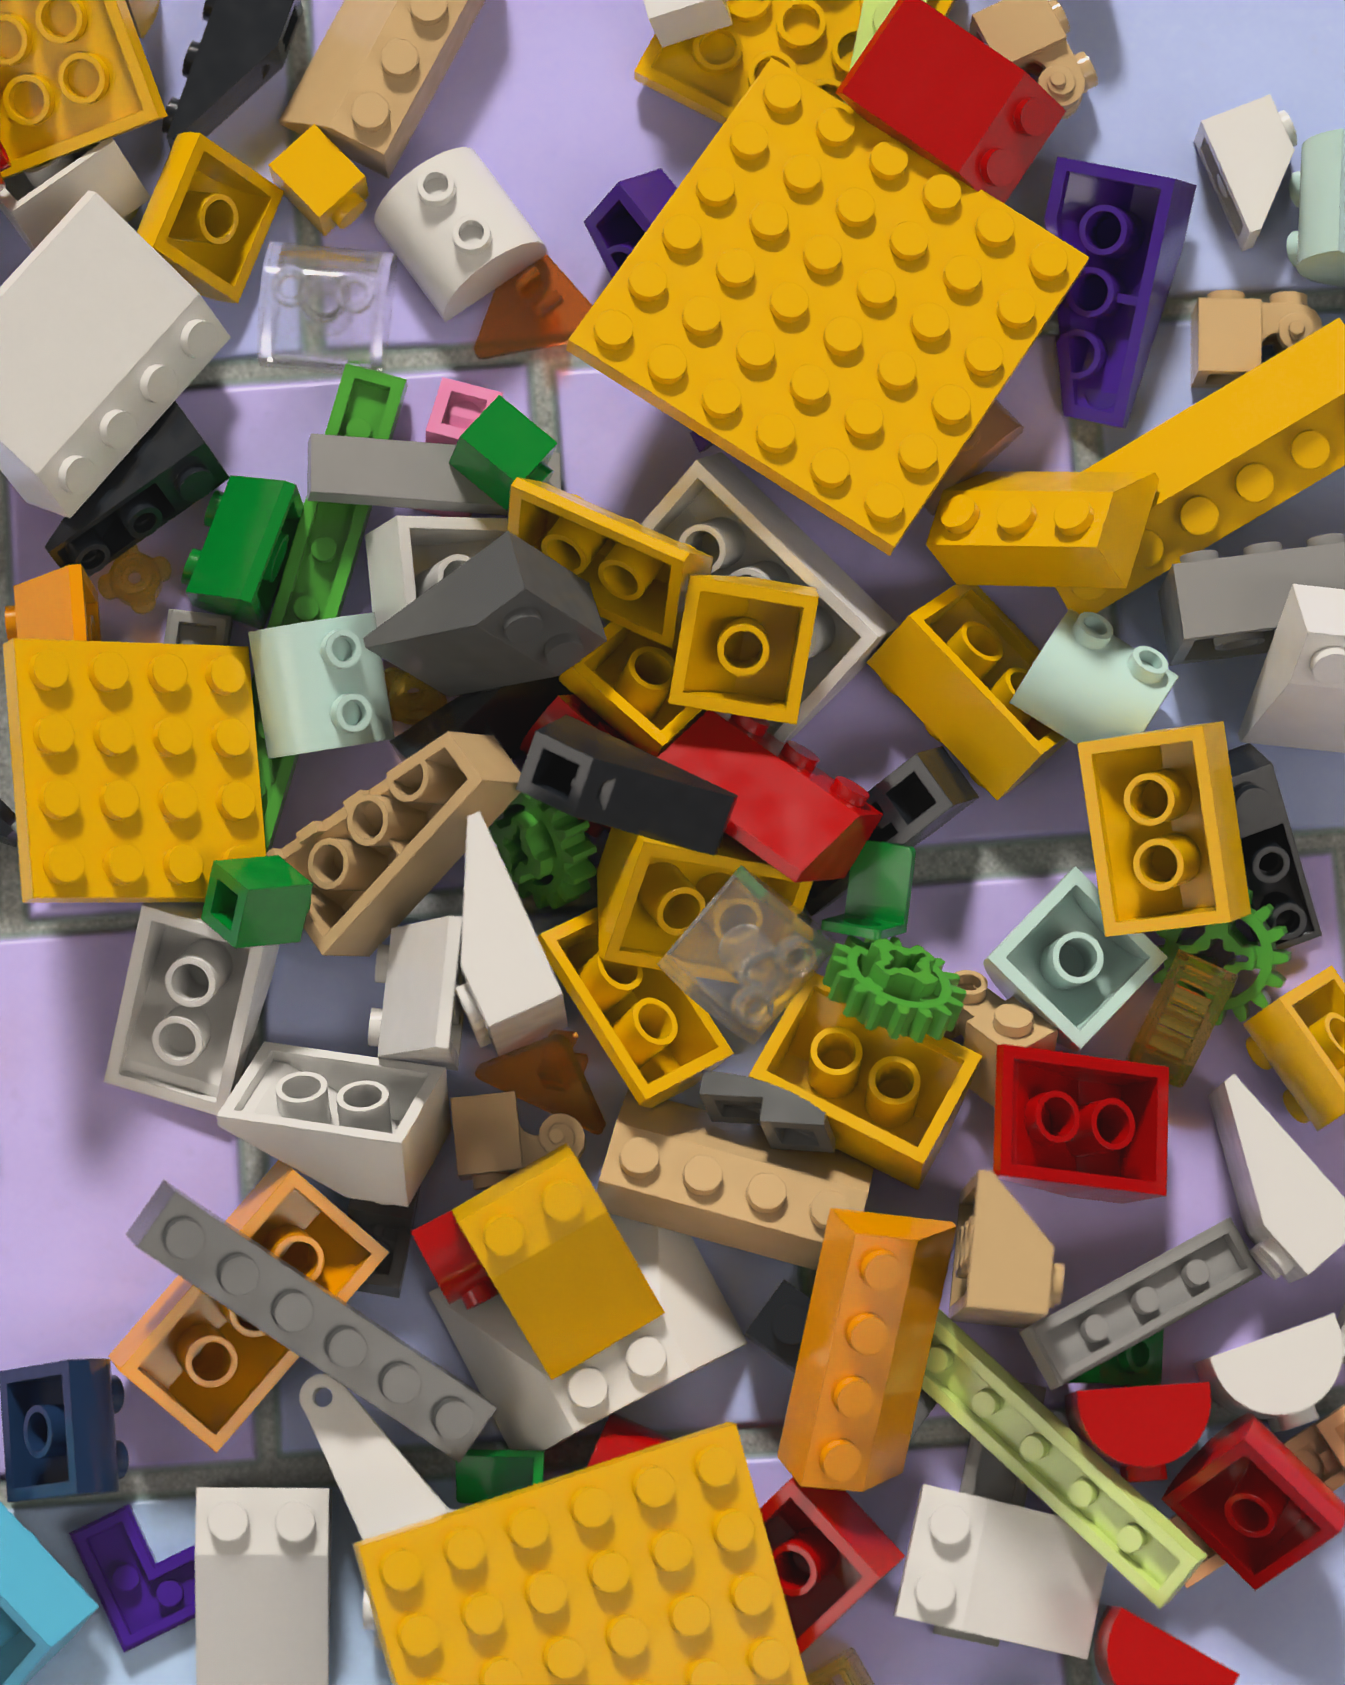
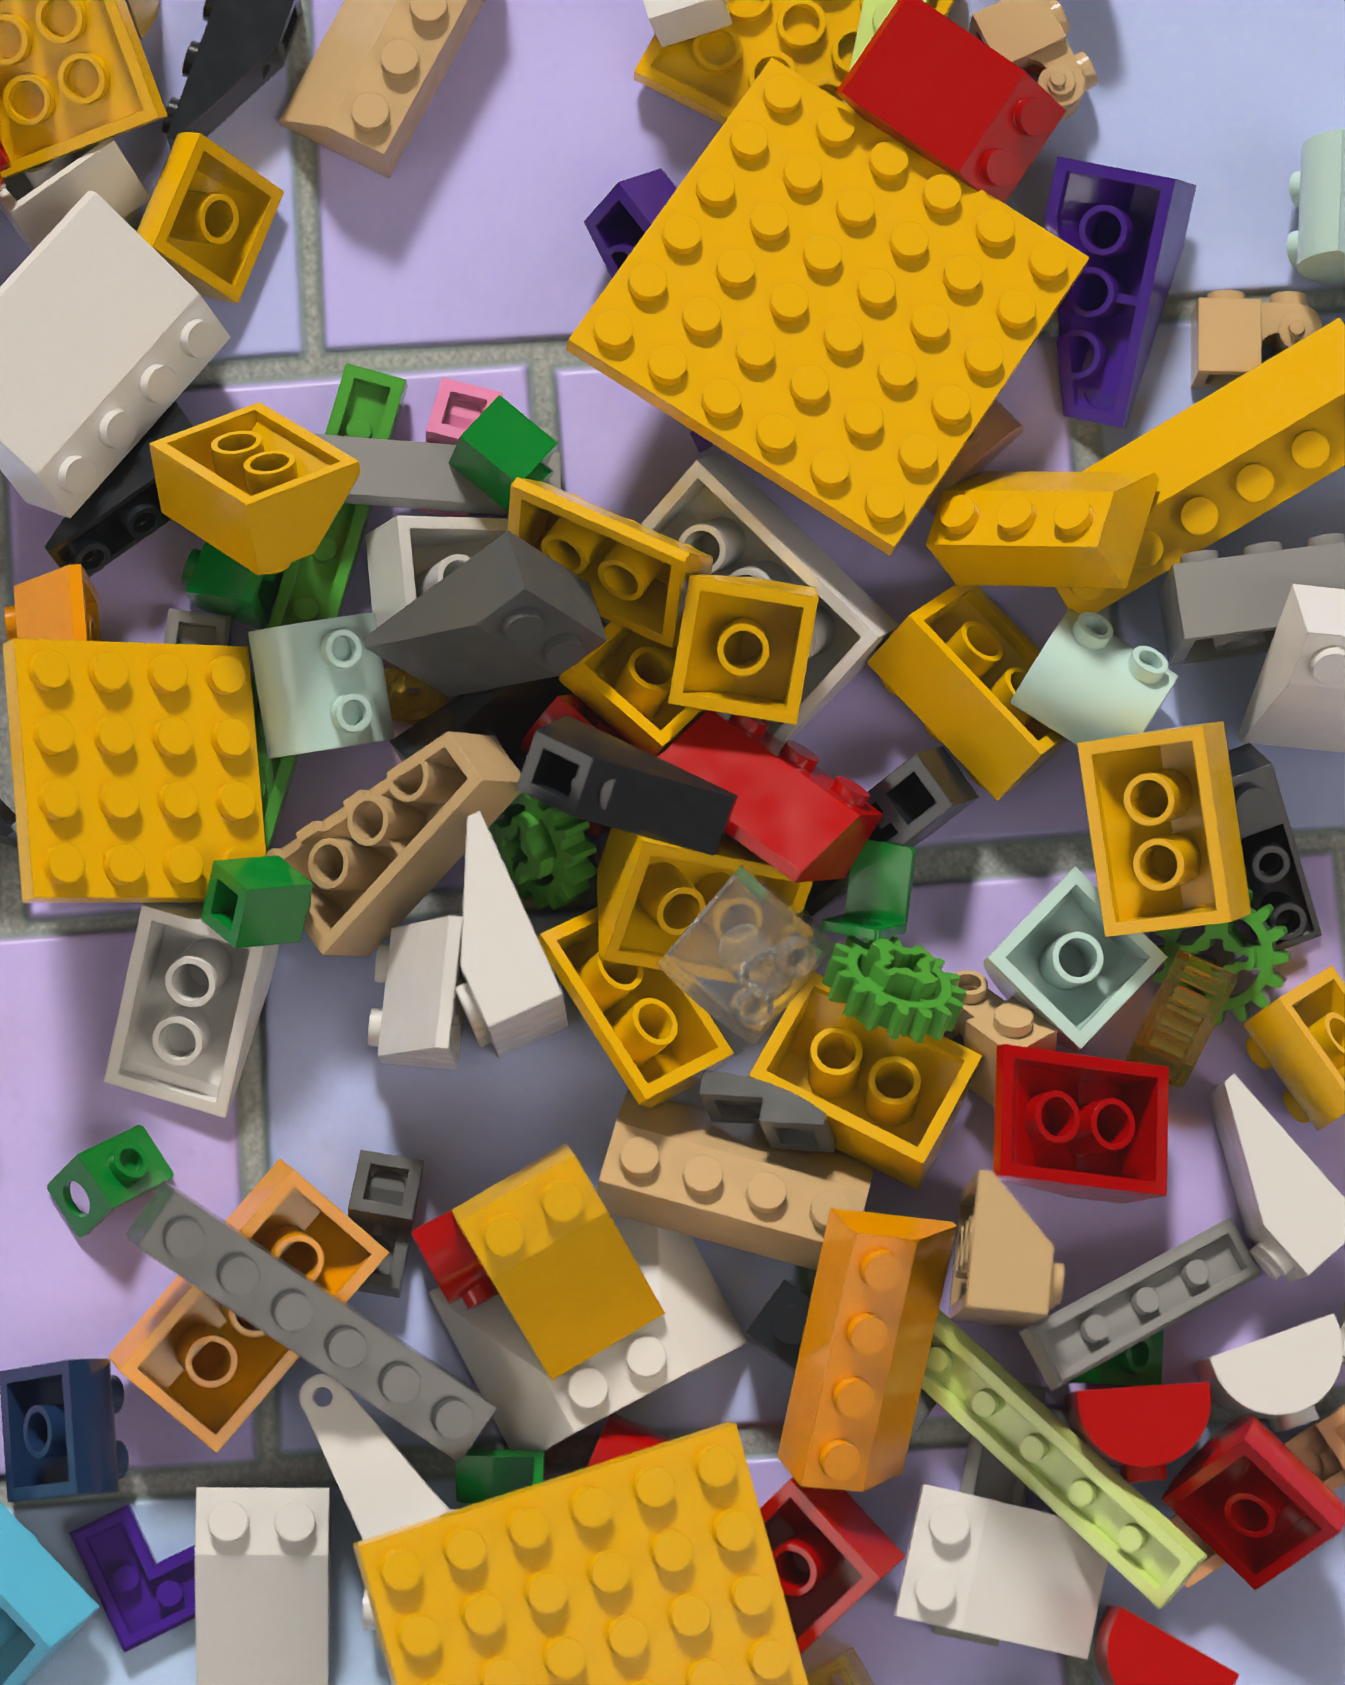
(111, 1177): none -> green bracket
(139, 595): clear yellow plate -> none
(253, 486): none -> yellow slope
(320, 181): yellow brick -> none
(325, 307): clear brick -> none
(343, 1118): white slope -> none
(456, 230): white brick -> none
(494, 1144): tan brick -> none
(531, 312): clear orange piece -> none
(548, 1078): clear orange piece -> none
(1246, 161): white slope -> none

